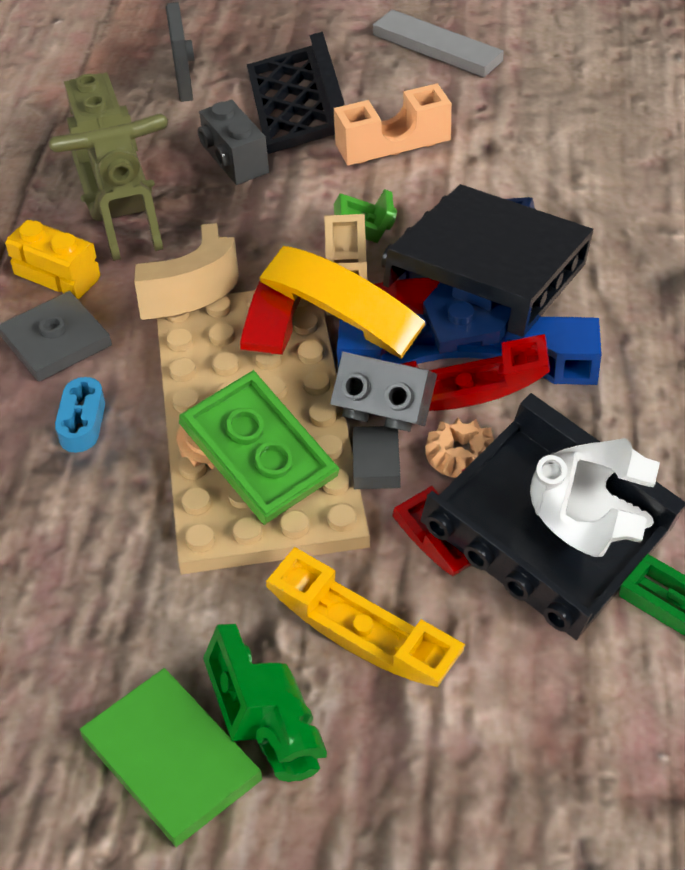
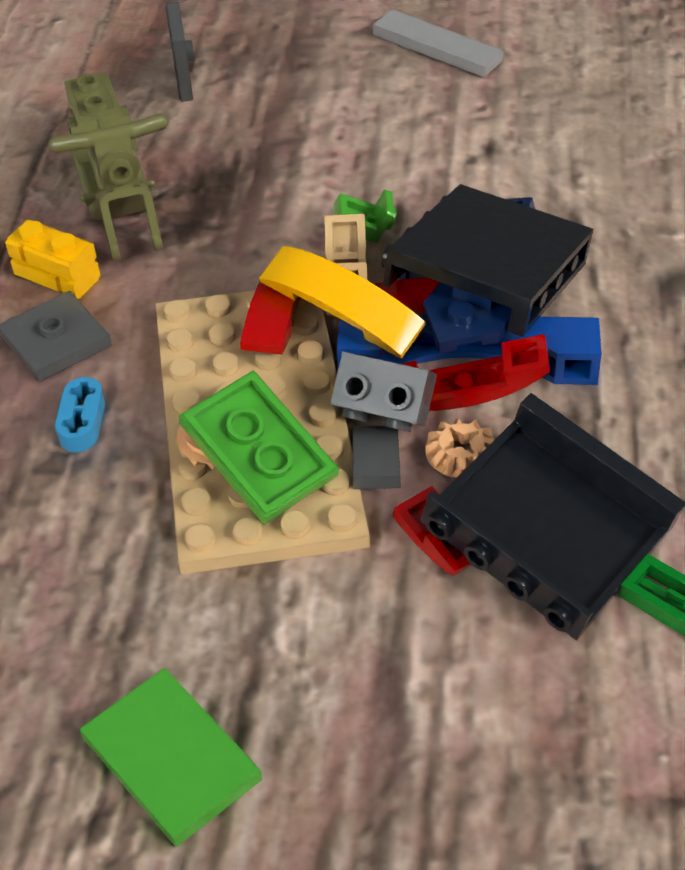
(190, 280): tan arch -> none
(233, 141): dark grey brick -> none
(263, 705): green plate -> none
(323, 89): black fence -> none
(361, 626): yellow slope -> none
(420, 123): light nougat arch -> none
(574, 500): white piece -> none

